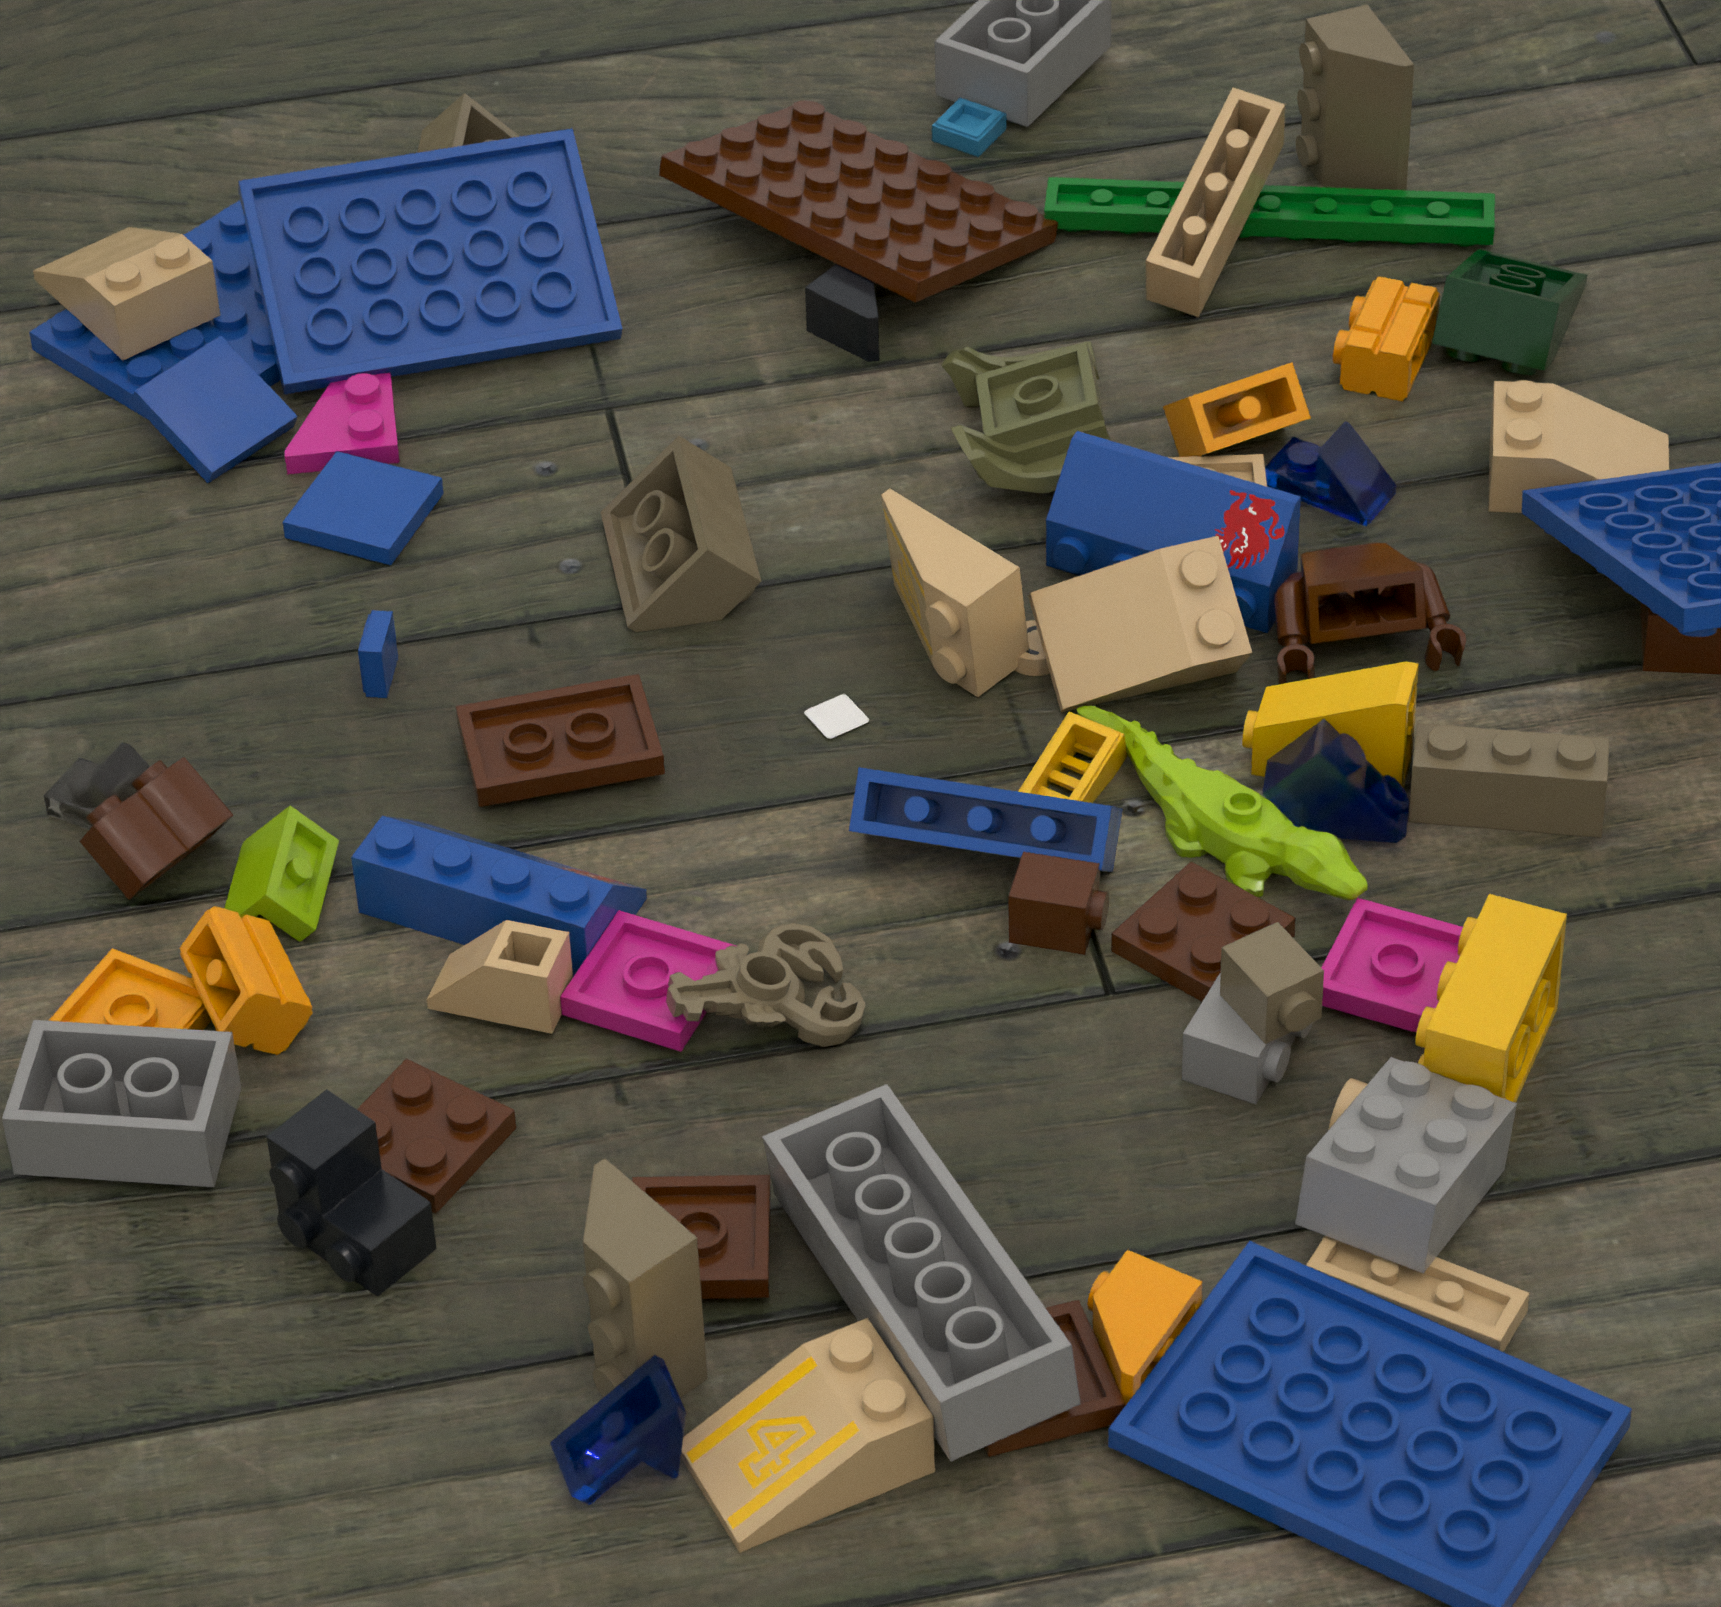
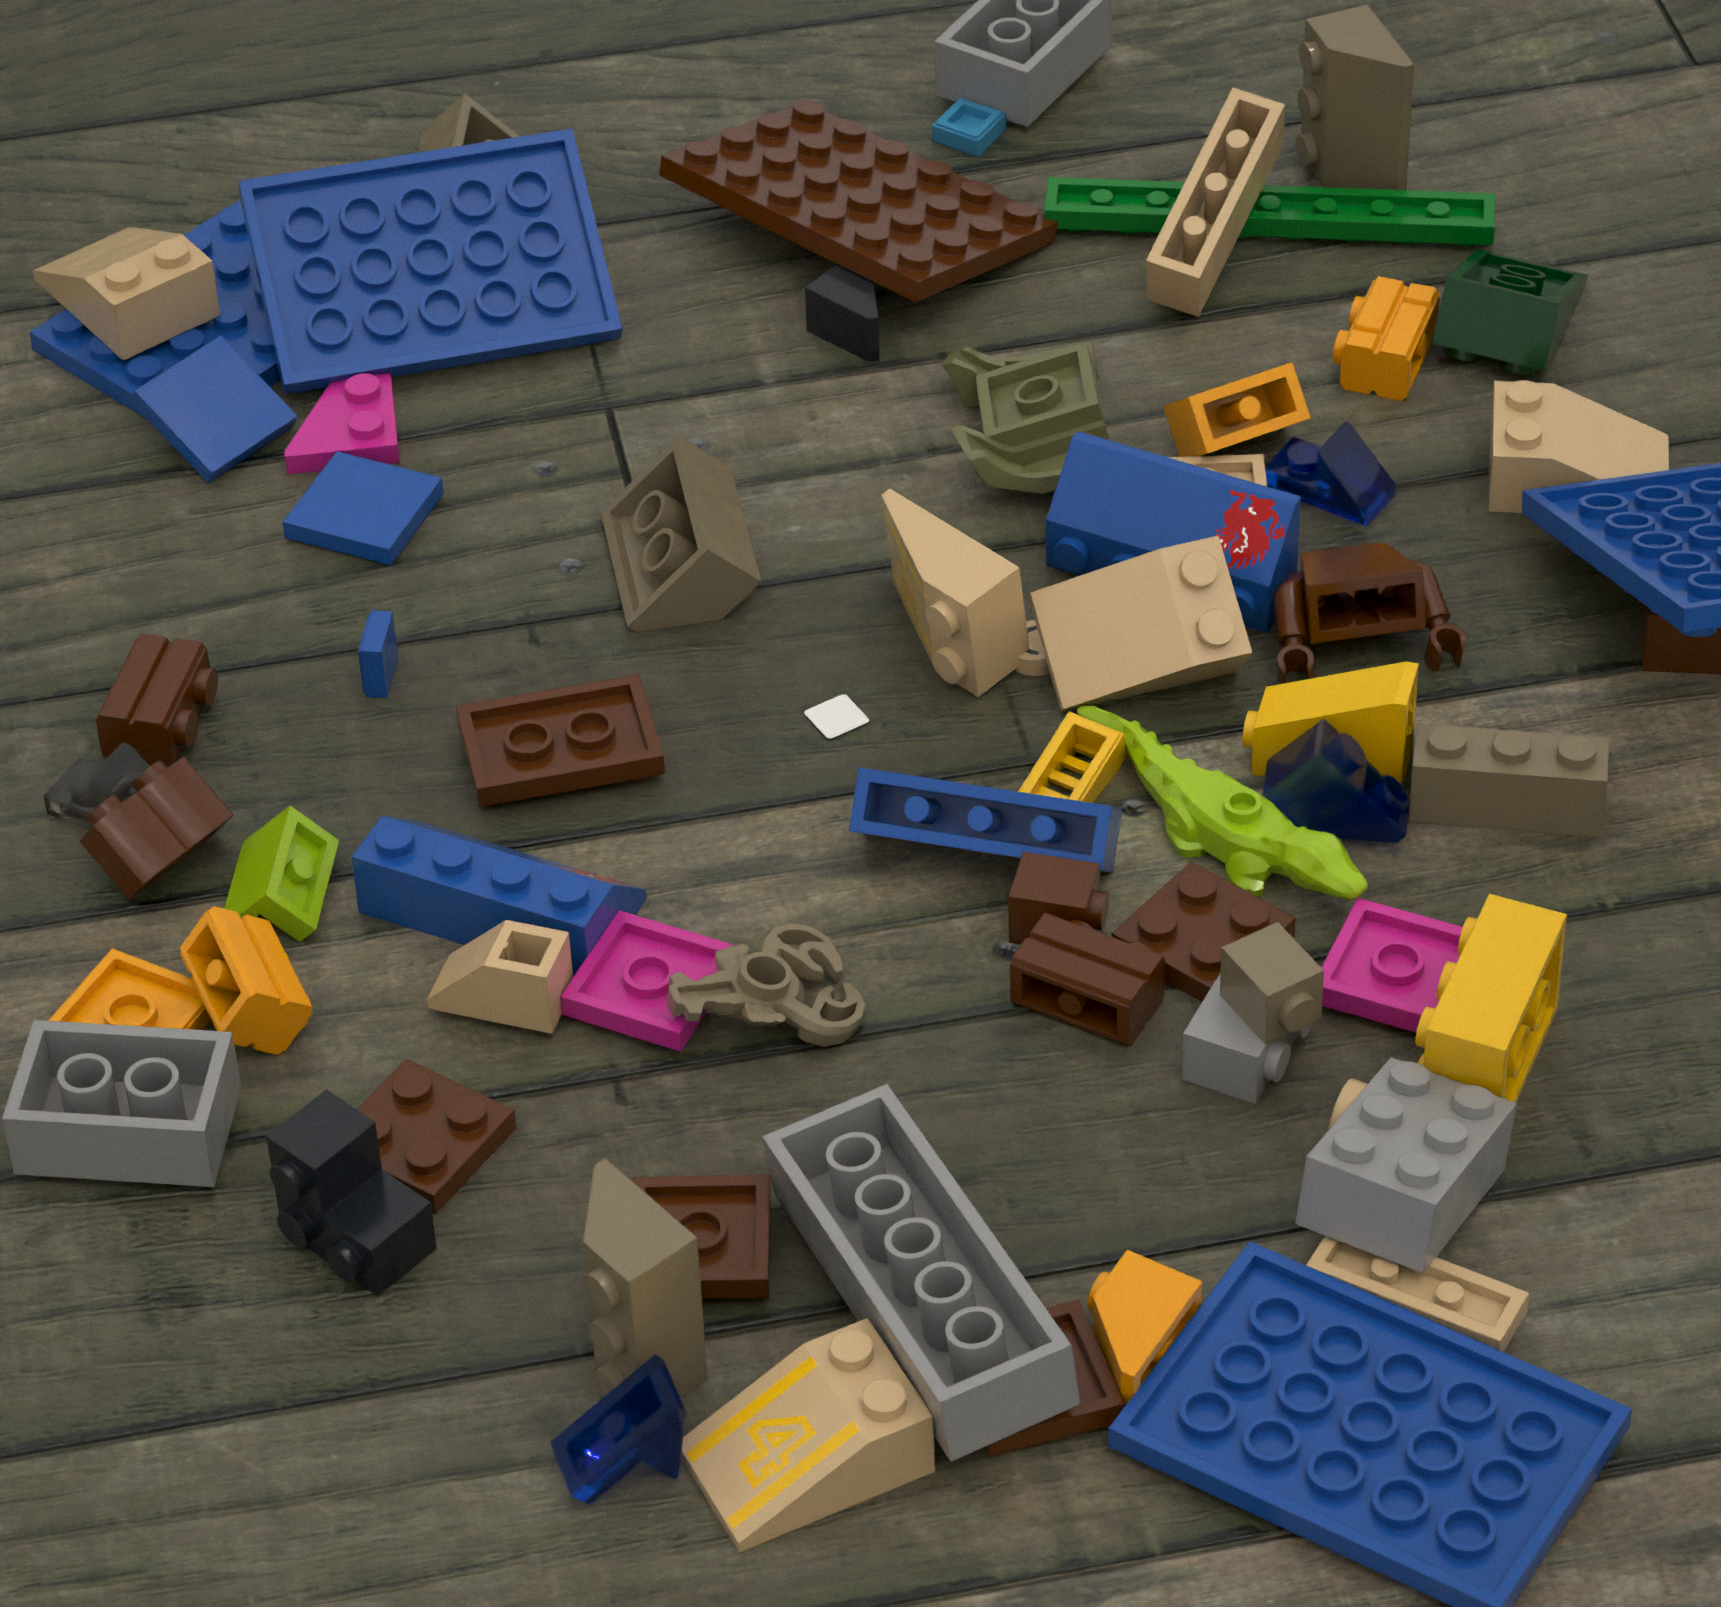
(157, 698): none -> reddish brown brick
(1087, 978): none -> reddish brown brick

